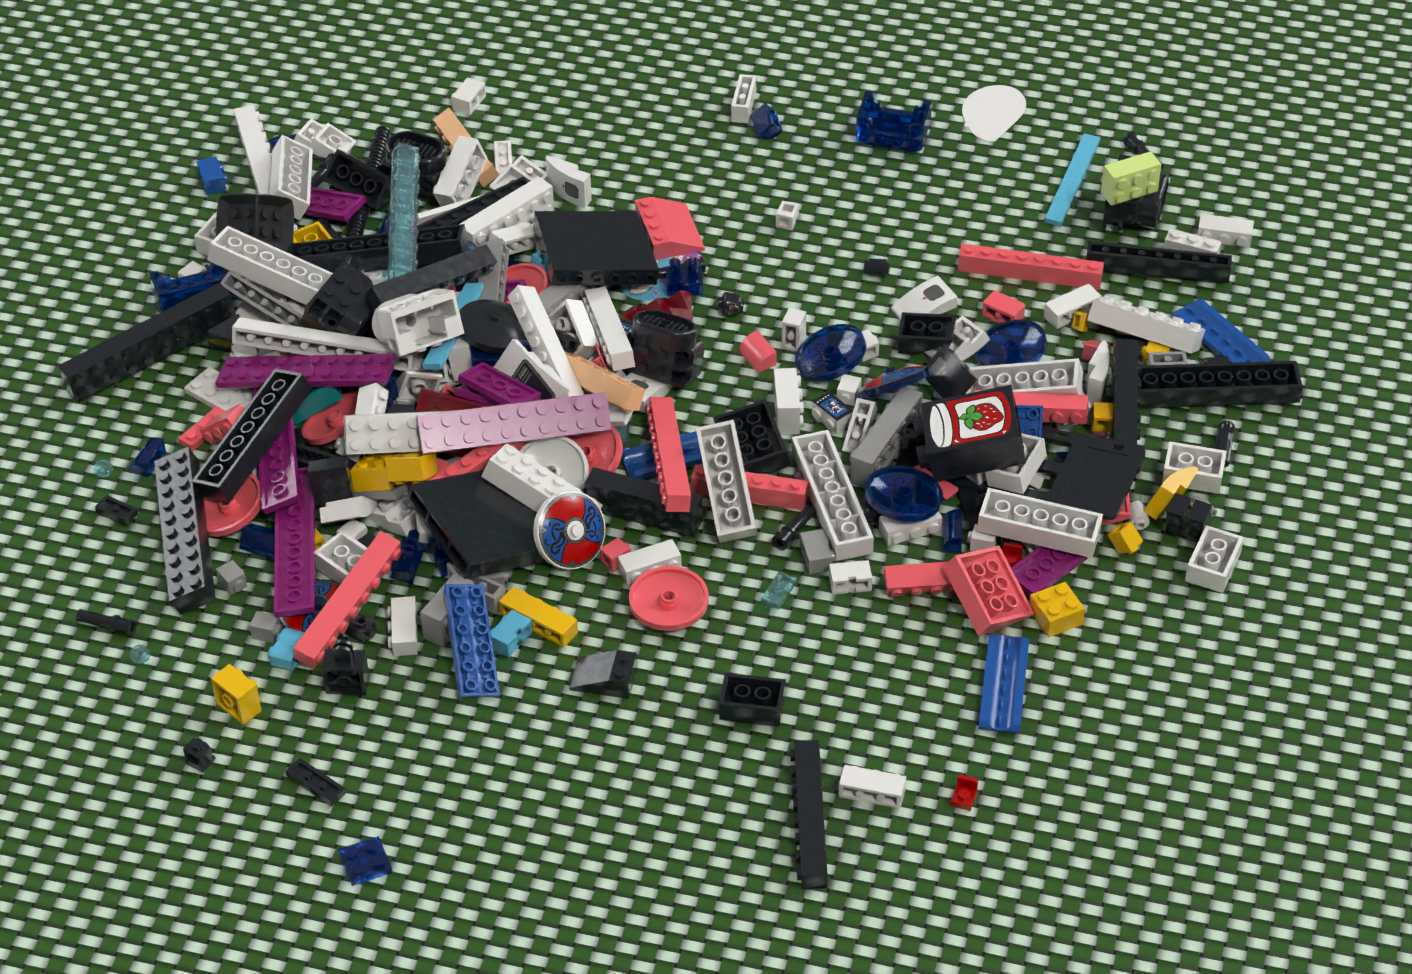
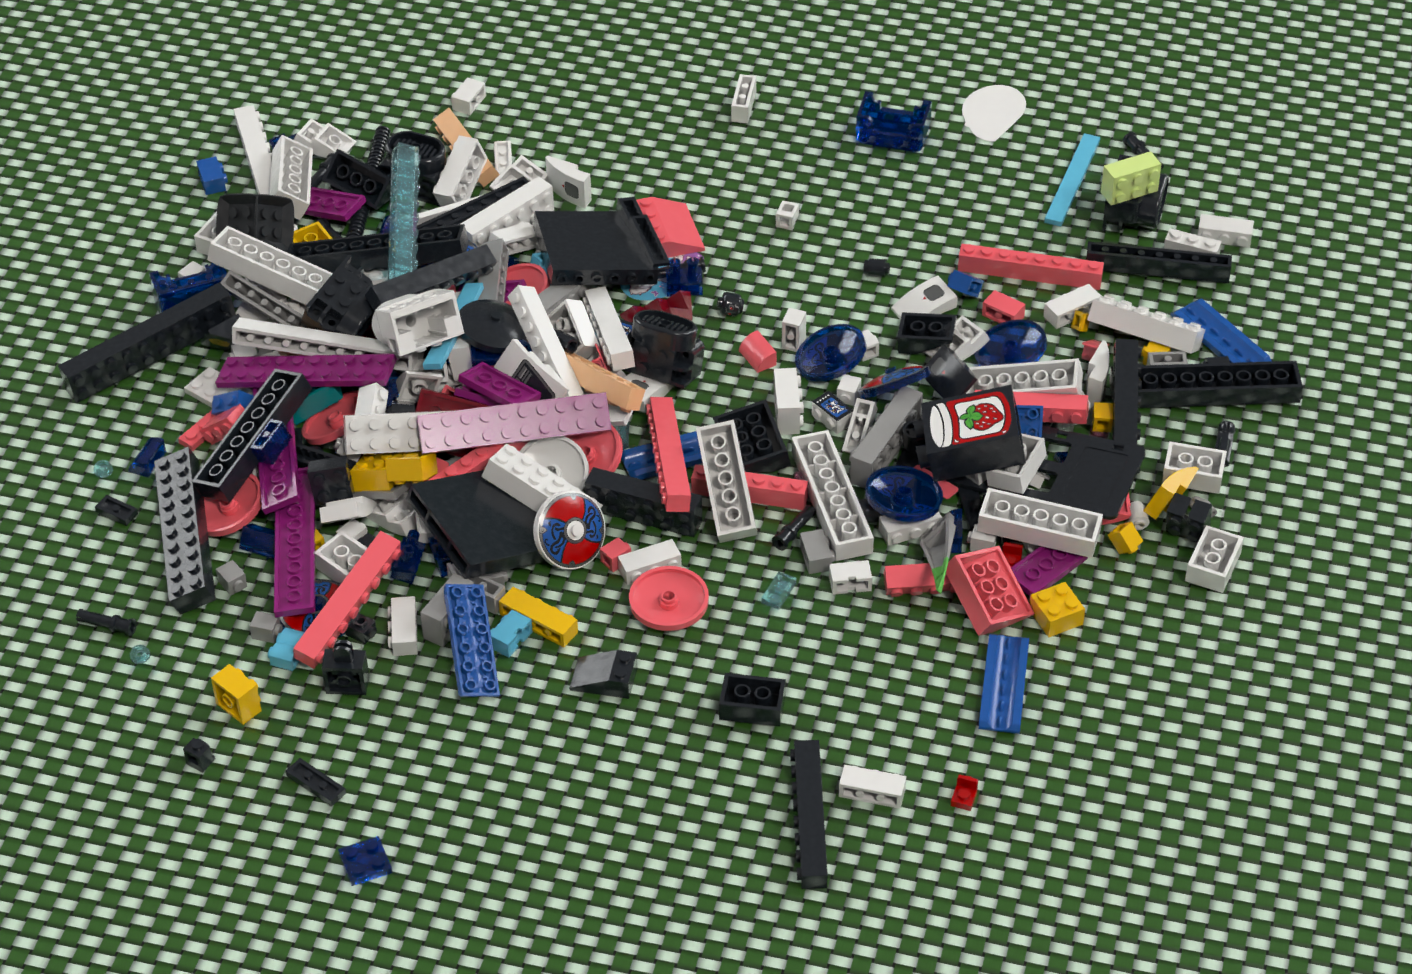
(228, 400): none -> blue brick
(271, 442): none -> clear blue brick
(642, 231): none -> black slope
(766, 122): clear blue brick -> none
(937, 547): none -> light grey plate
(965, 283): none -> blue brick

